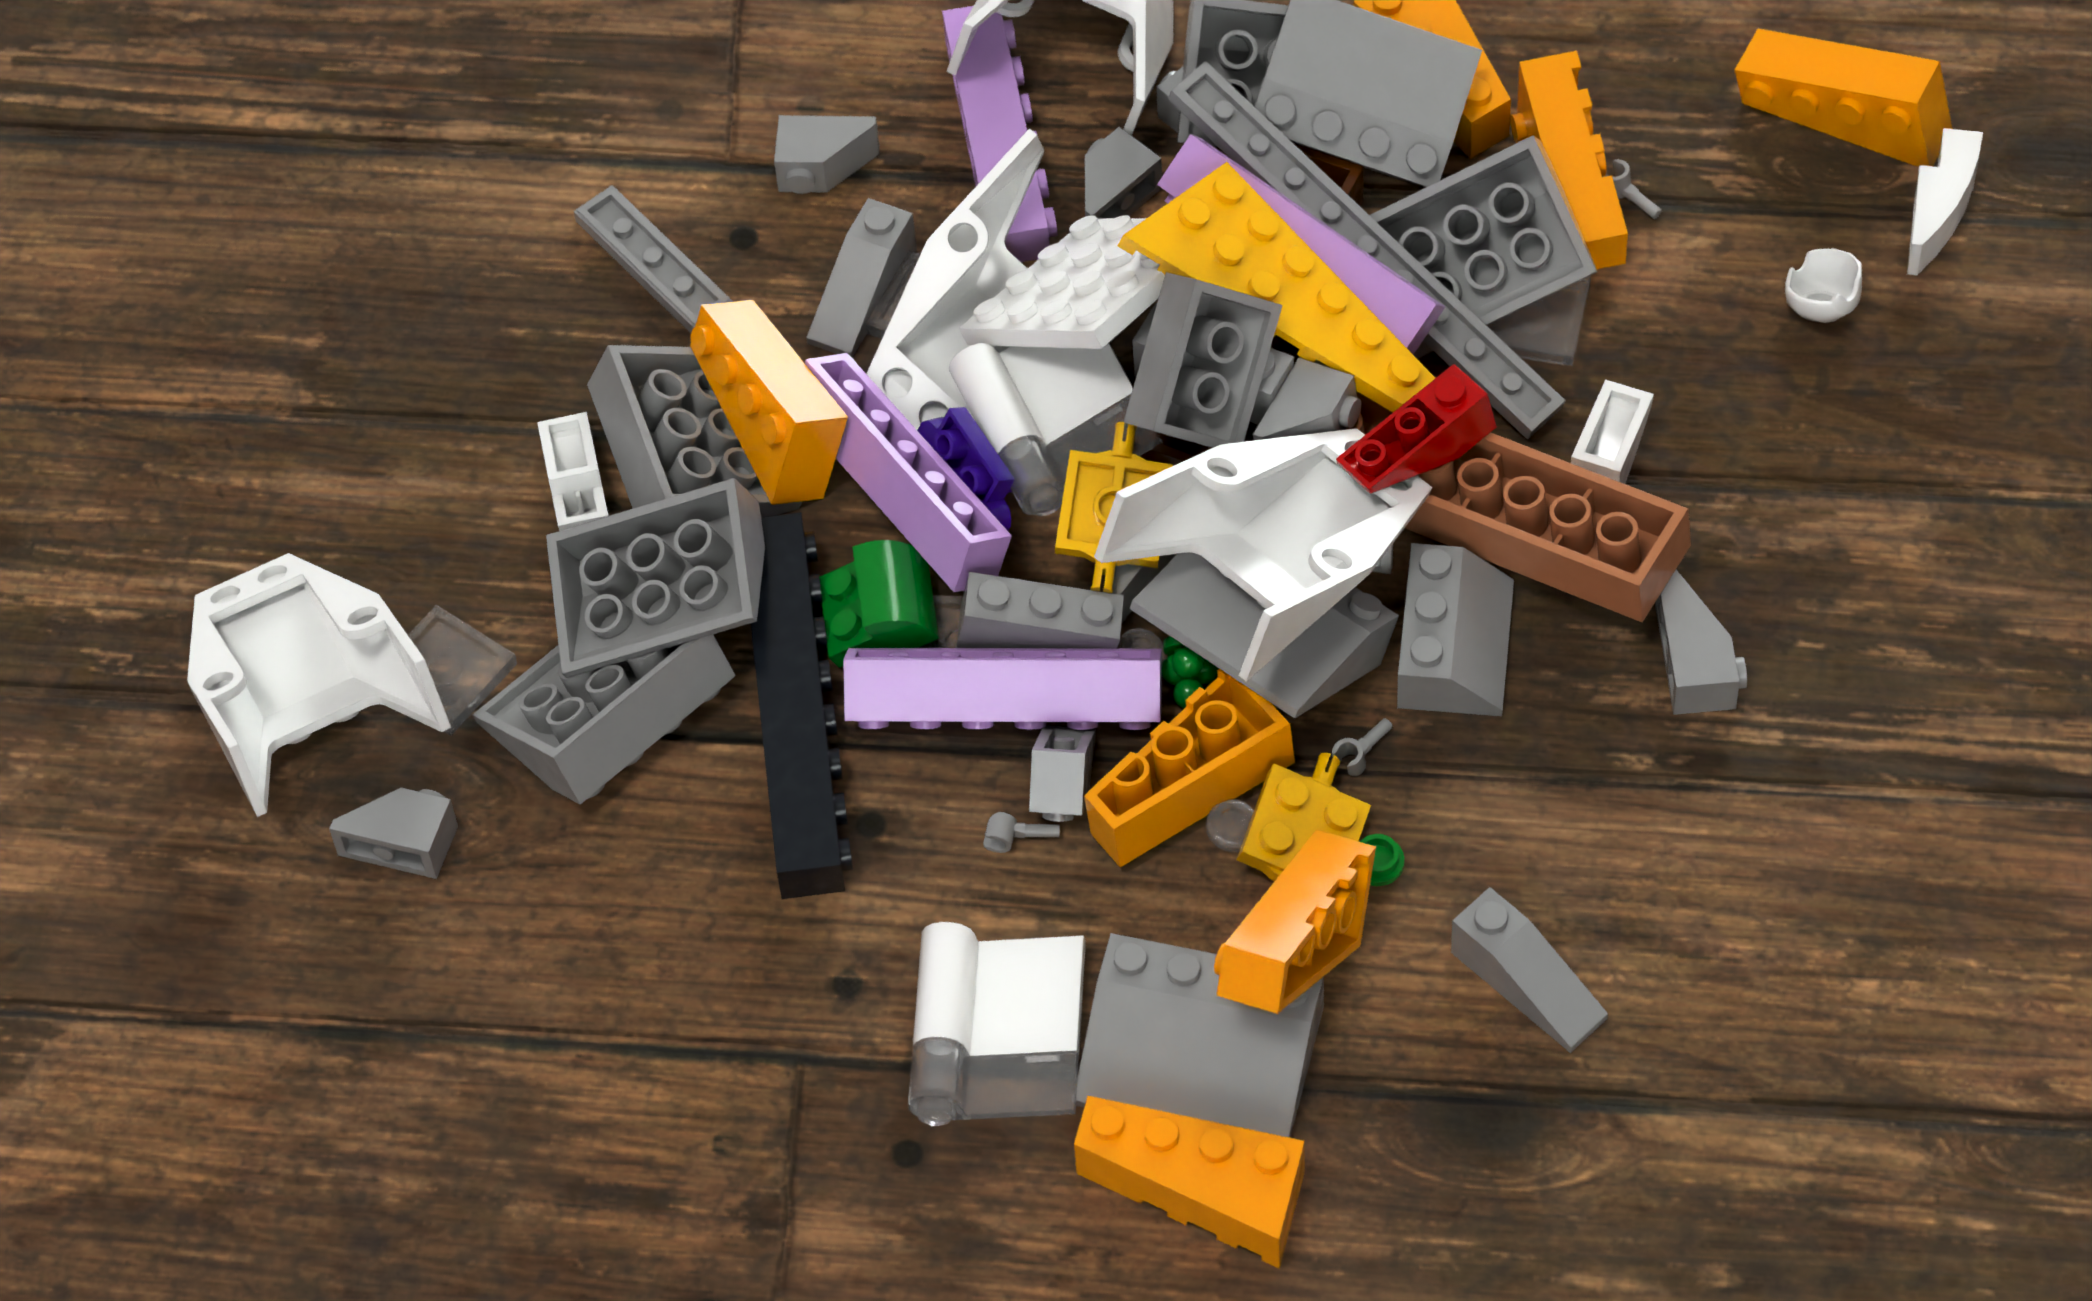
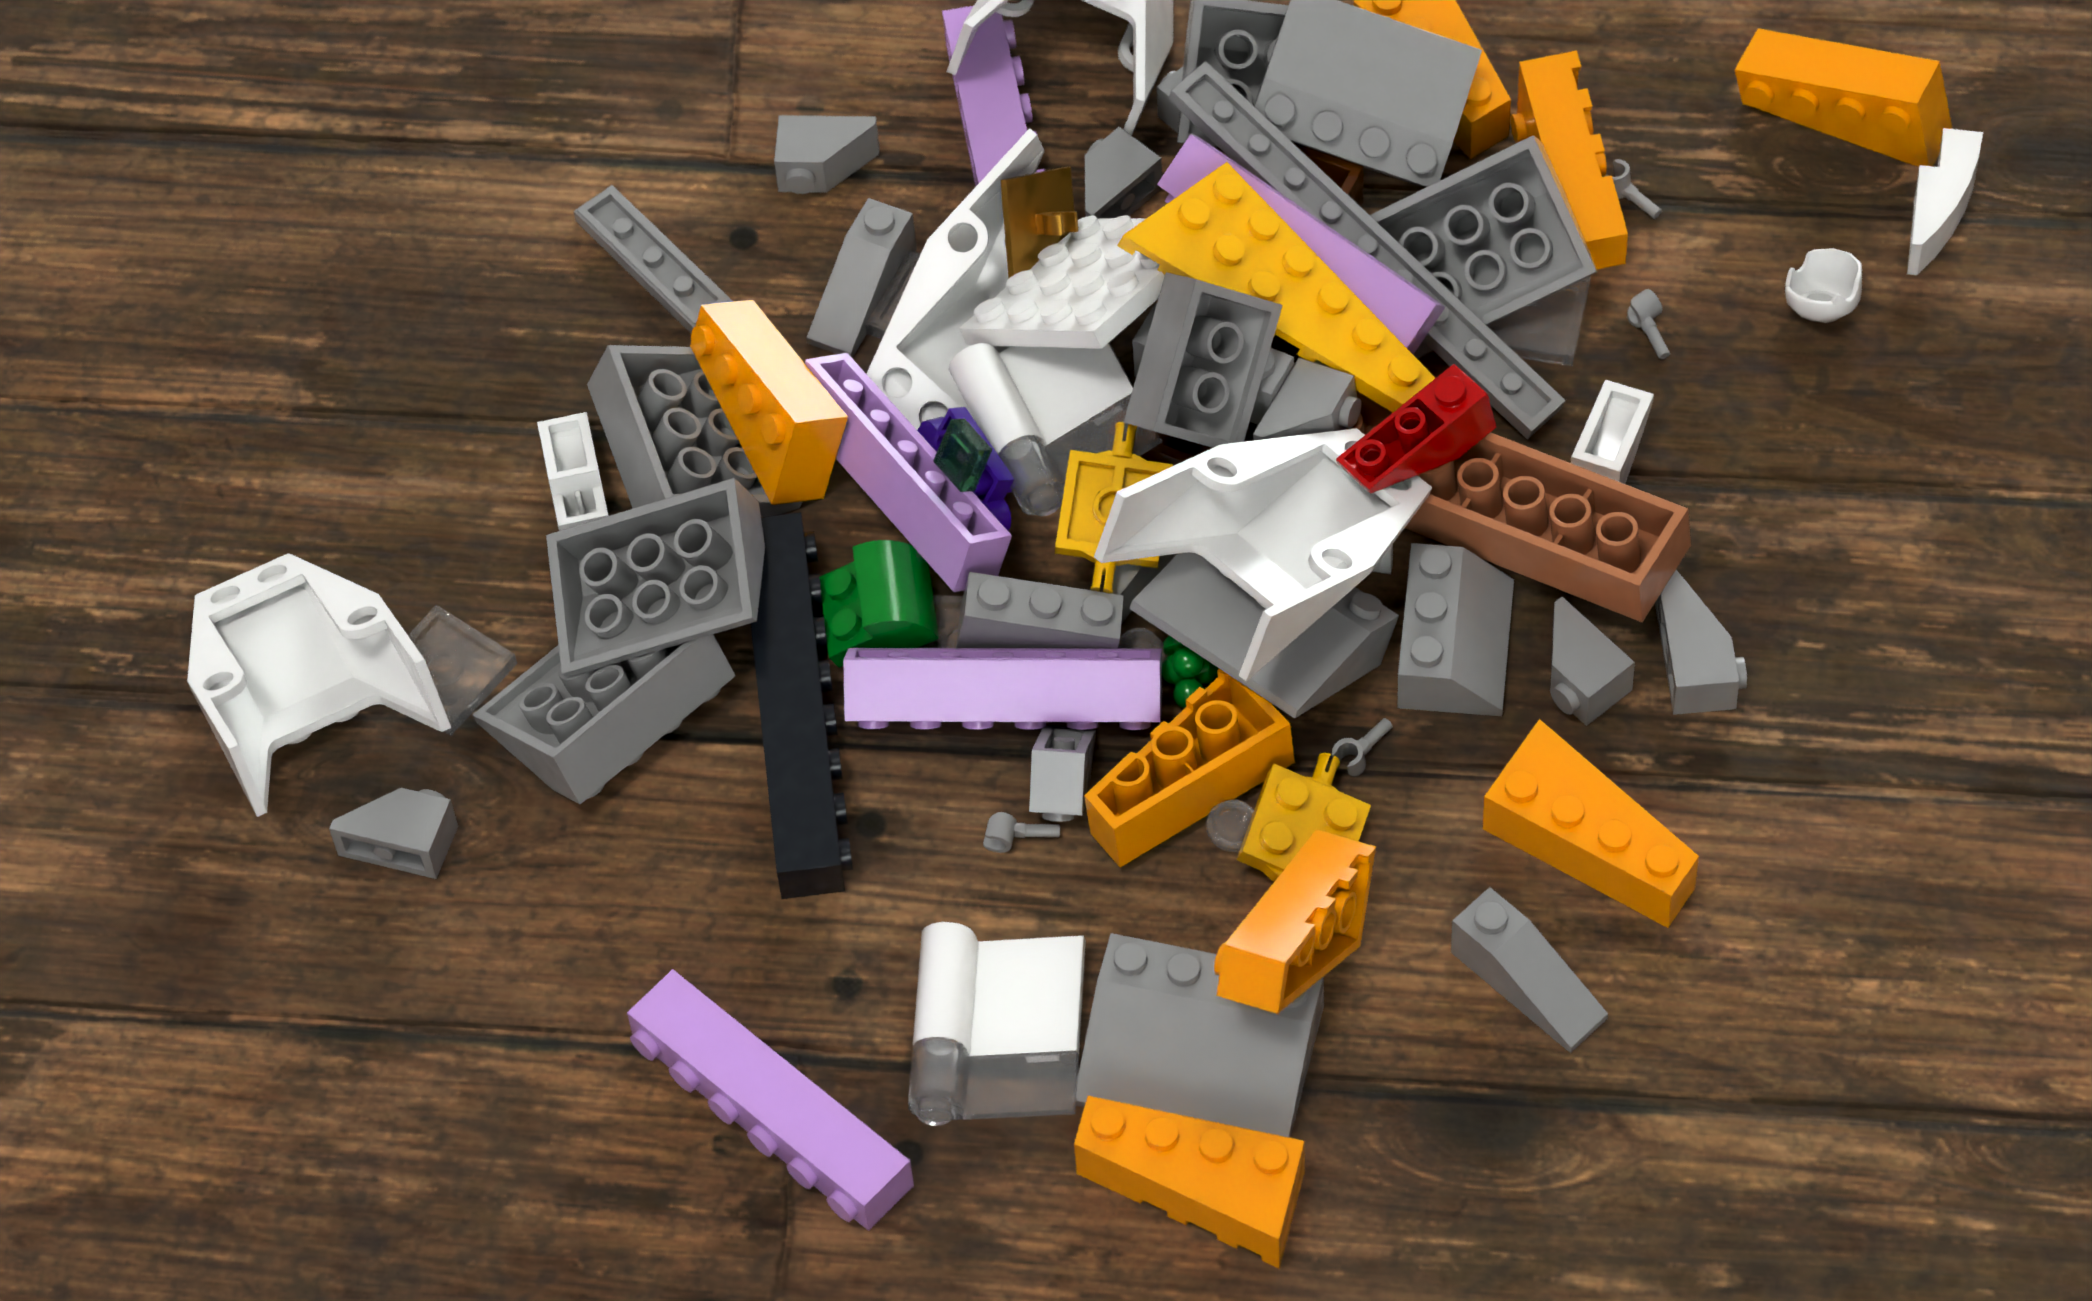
(770, 1101): none -> lavender brick
(962, 455): none -> tile
(1036, 215): none -> pearl gold piece
(1387, 861): green plate -> none
(1586, 666): none -> light grey slope
(1588, 828): none -> light orange wedge
(1642, 311): none -> light grey hand

